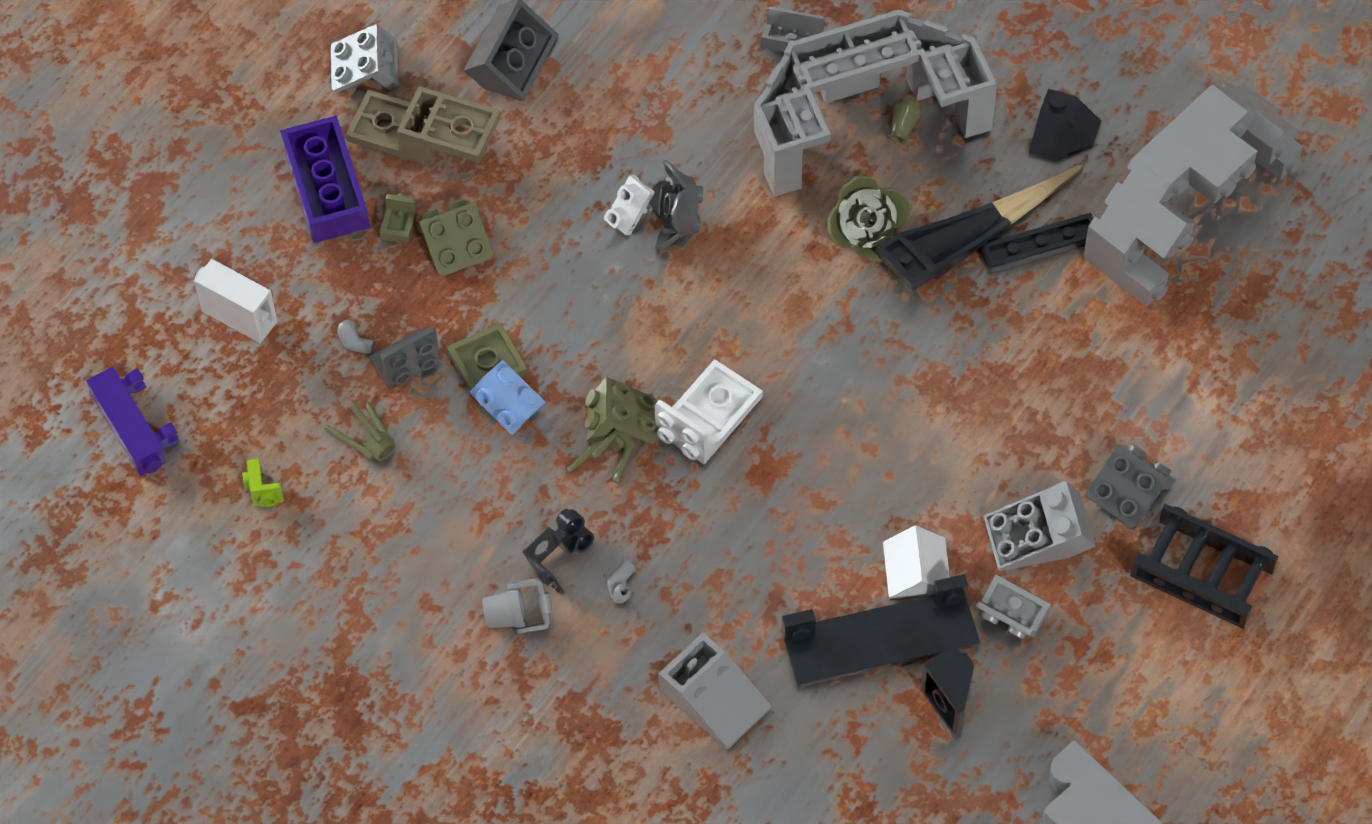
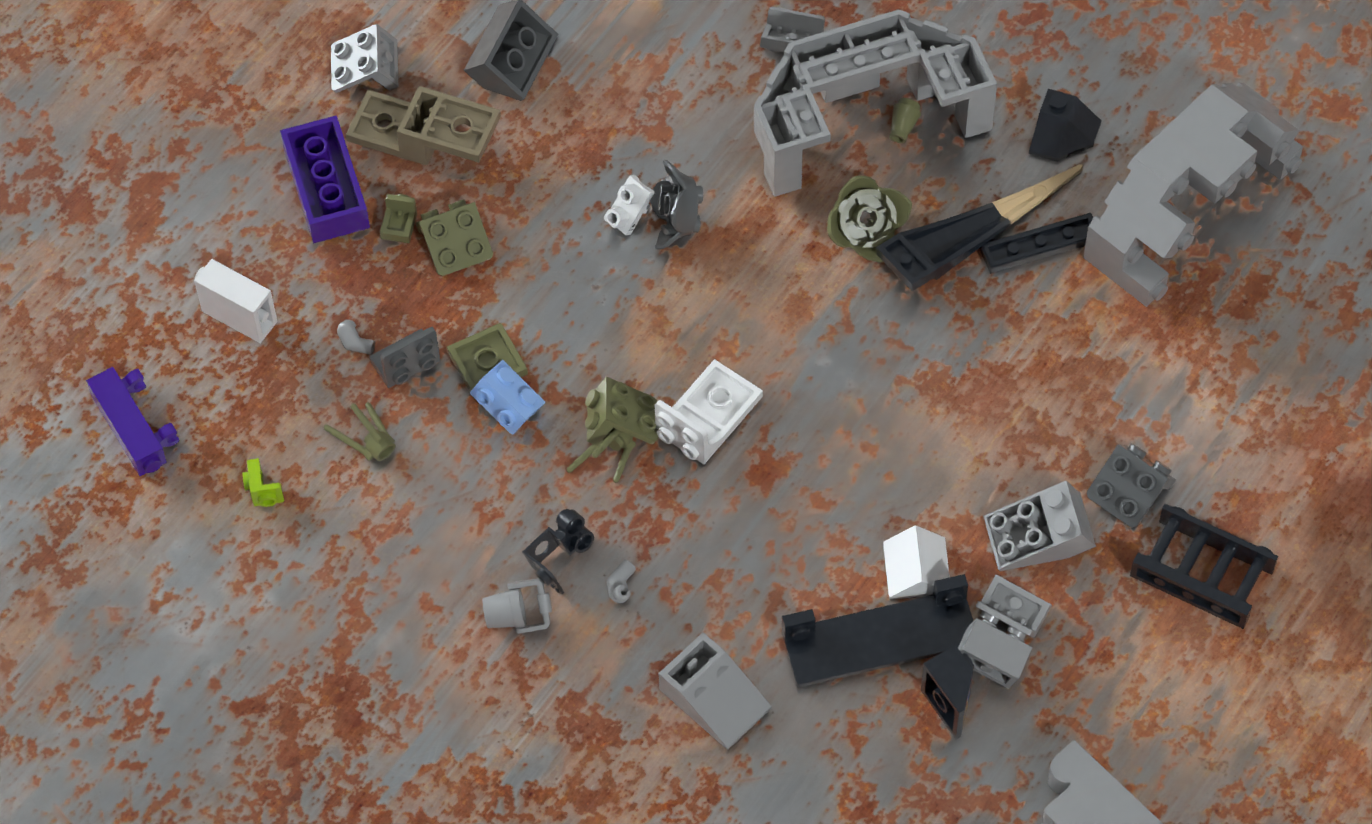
(995, 652): none -> light grey brick

